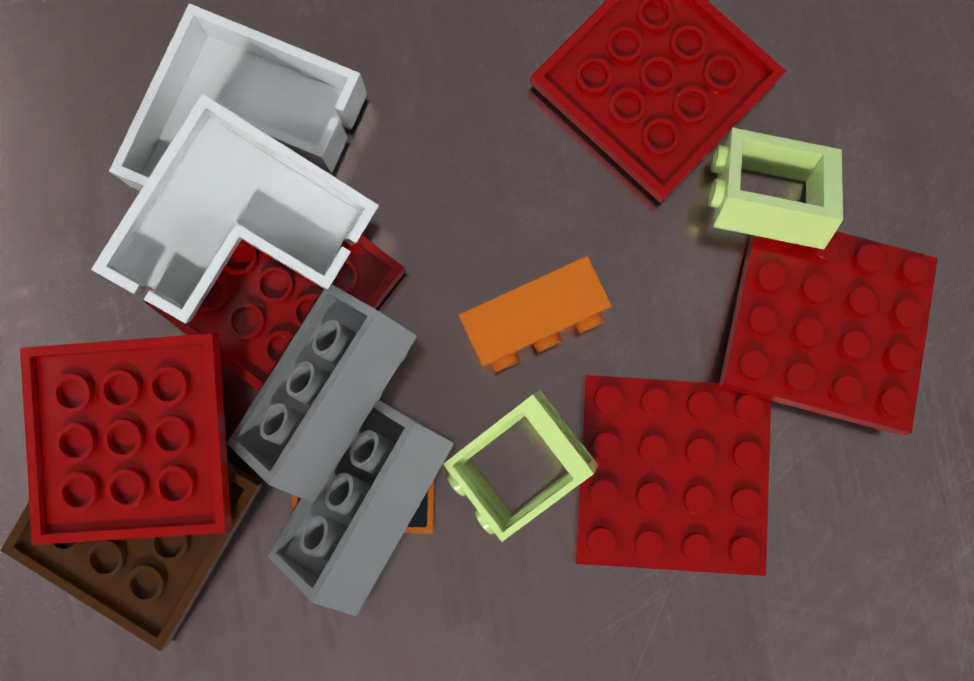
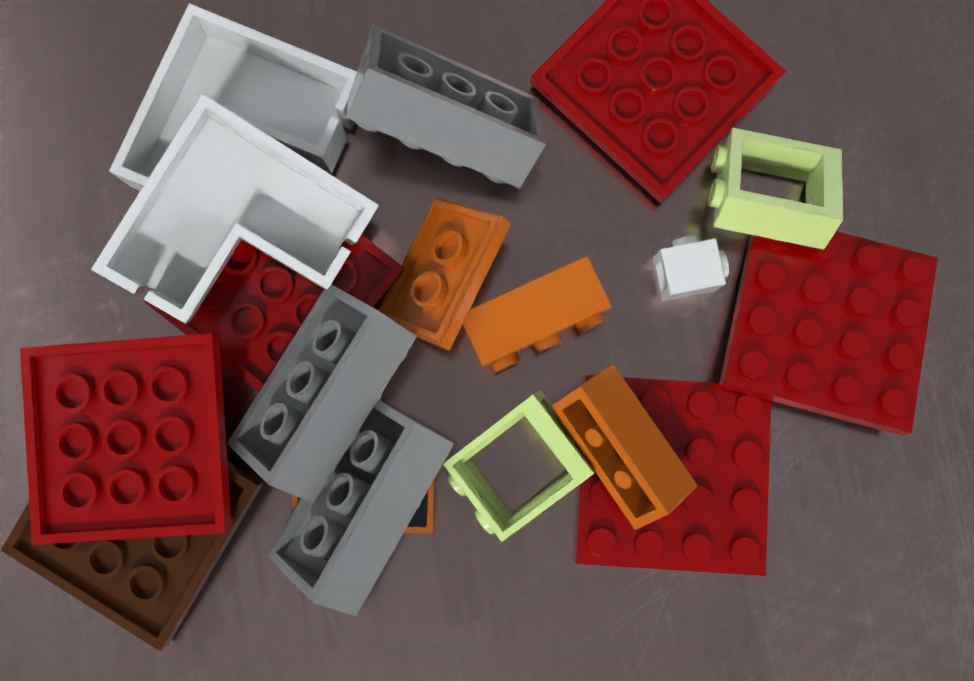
(444, 271): none -> orange tile
(446, 108): none -> light grey slope
(625, 447): none -> orange brick
(690, 268): none -> white brick

